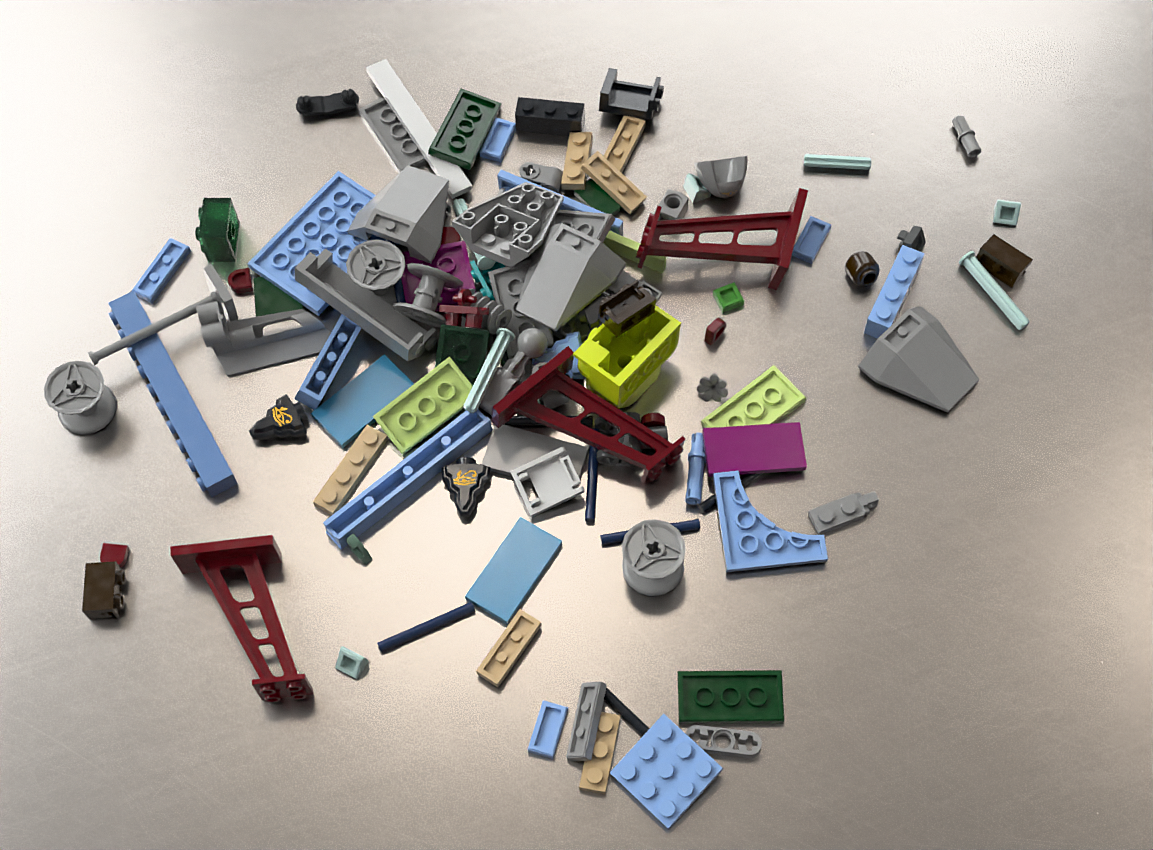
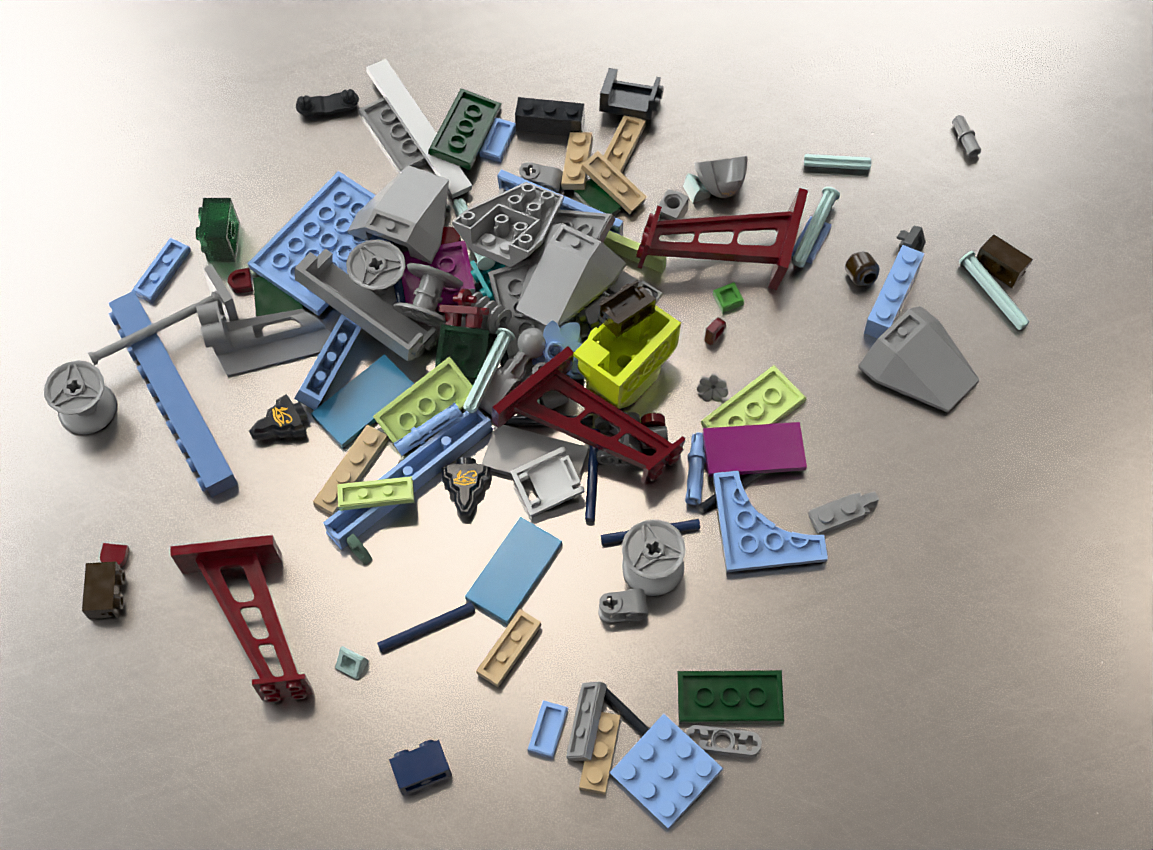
(375, 493): none -> yellowish green tile
(420, 766): none -> dark blue brick
(429, 428): none -> light blue pin
(561, 337): none -> light blue plate
(626, 606): none -> light grey piece
(829, 196): none -> light aqua axle
(1006, 212): light aqua slope -> none

